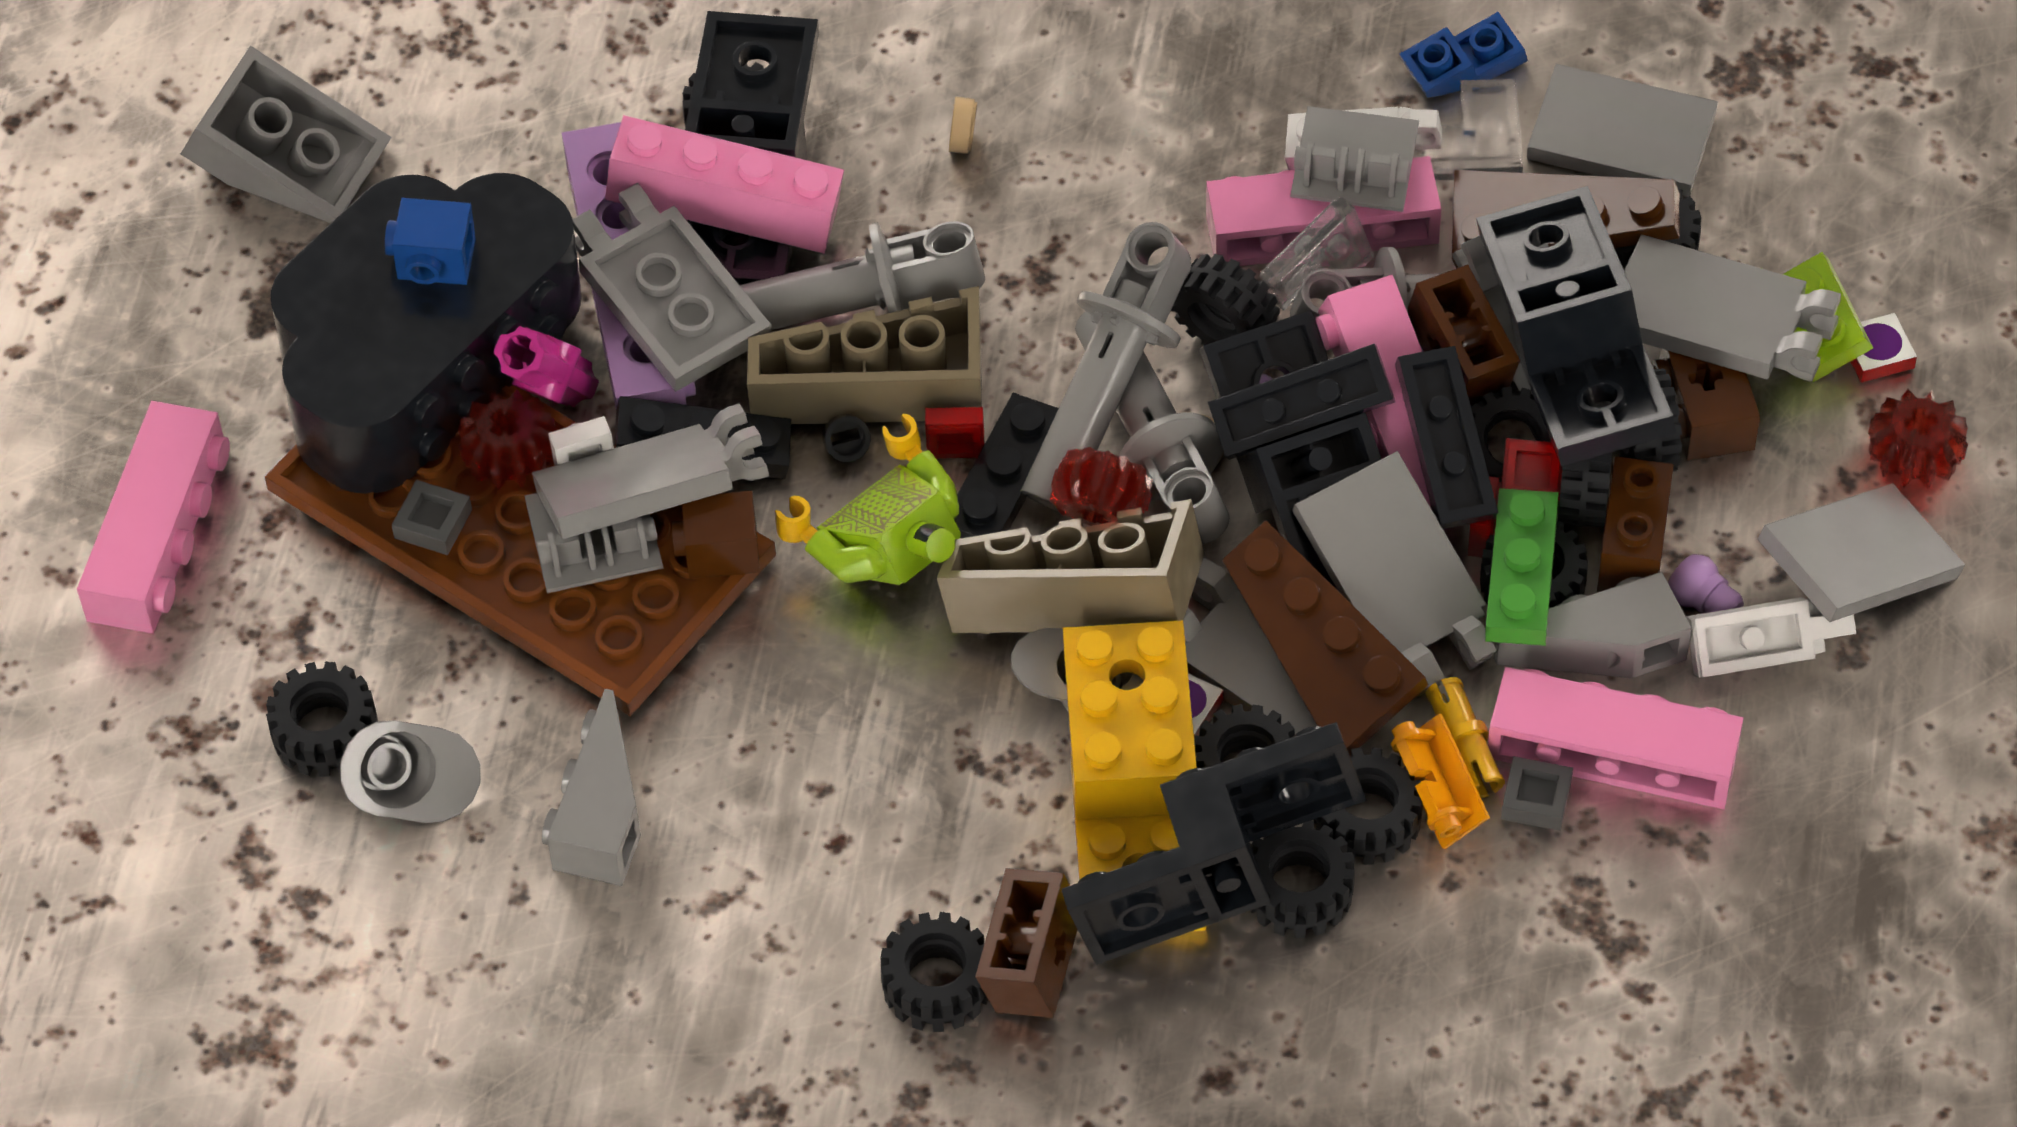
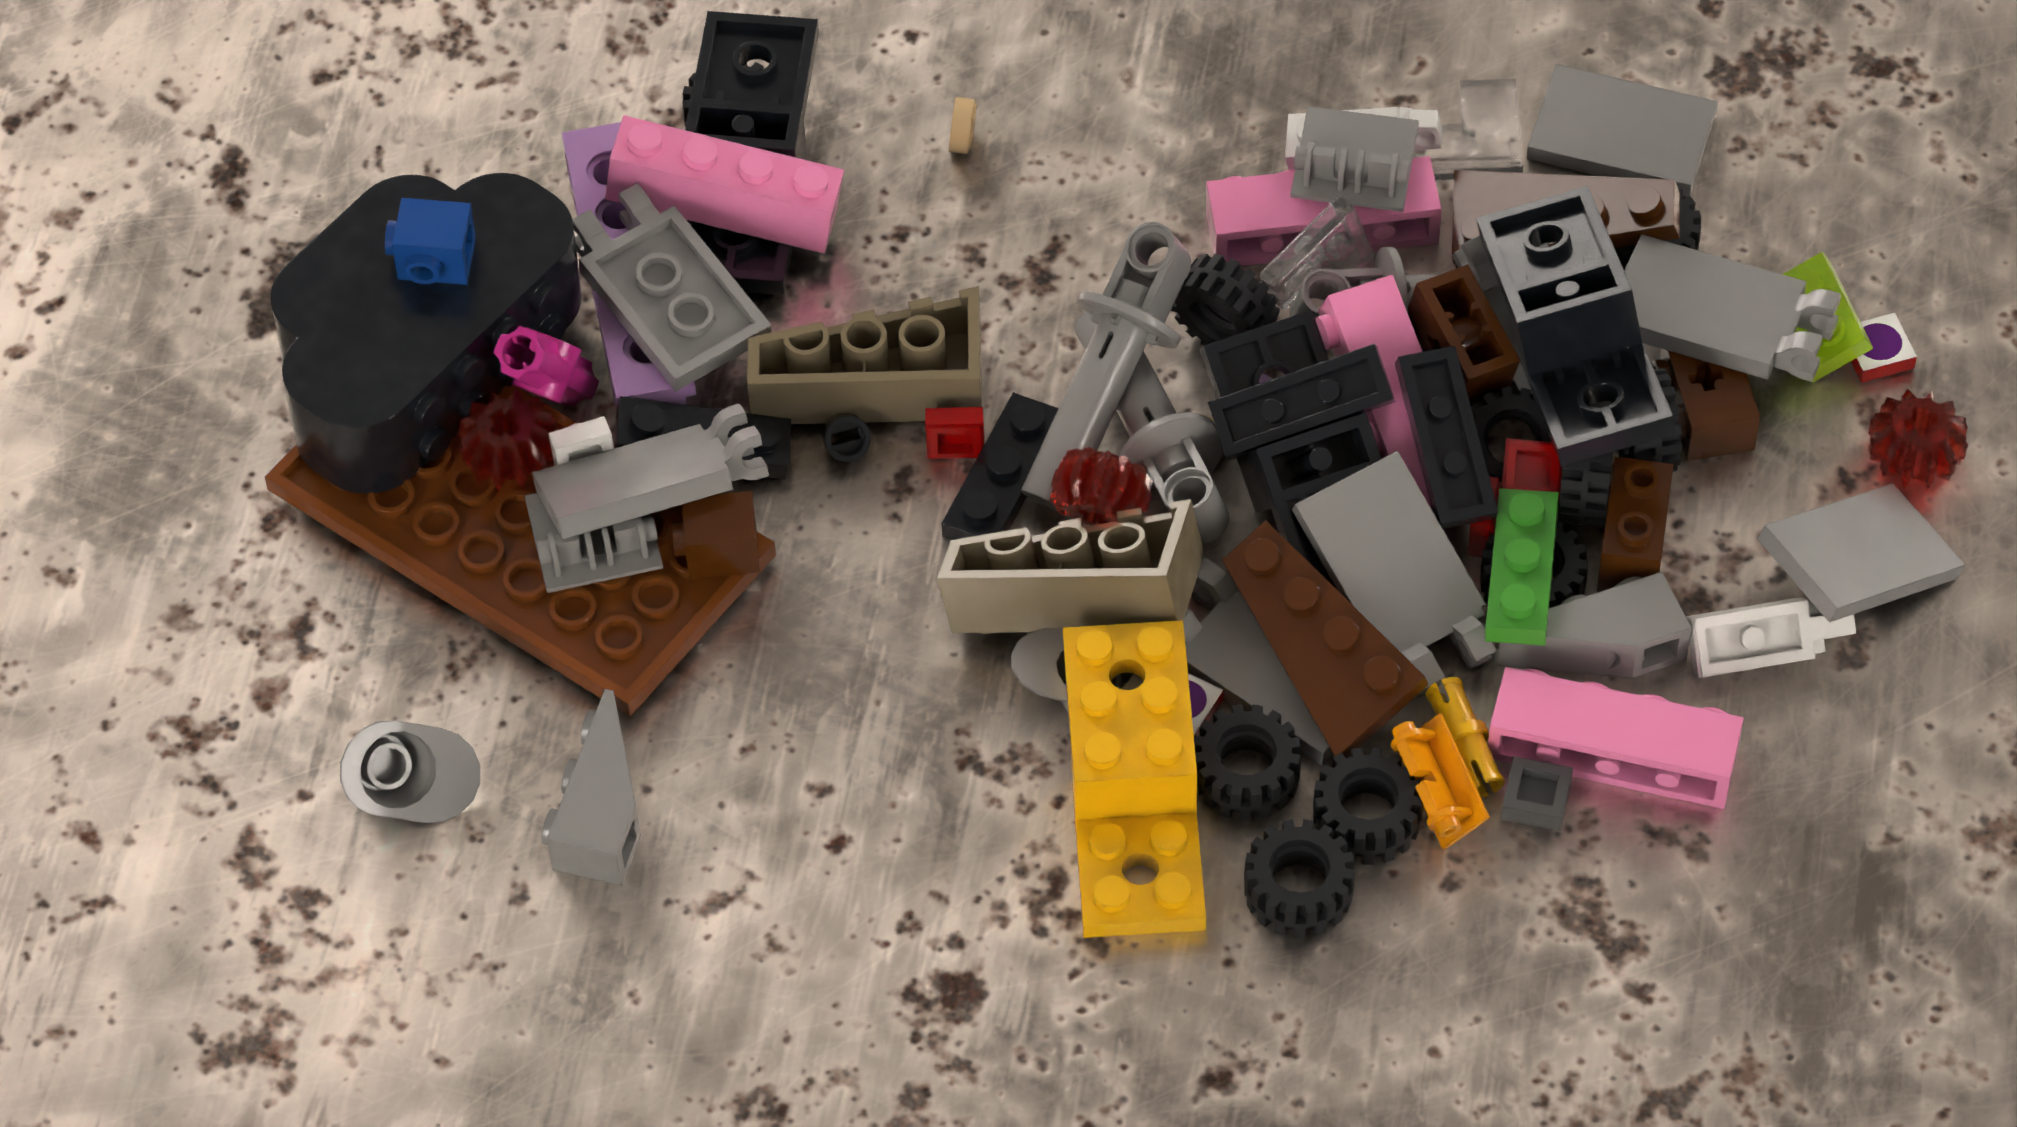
(153, 517): bright pink brick -> none
(285, 140): light grey slope -> none
(311, 691): black tyre -> none
(431, 517): dark grey plate -> none
(889, 275): light grey piece -> none
(890, 526): lime torso -> none
(933, 940): black tyre -> none
(1027, 944): reddish brown brick -> none
(1214, 821): black bracket -> none
(1474, 54): blue slope -> none
(1701, 587): lavender piece -> none

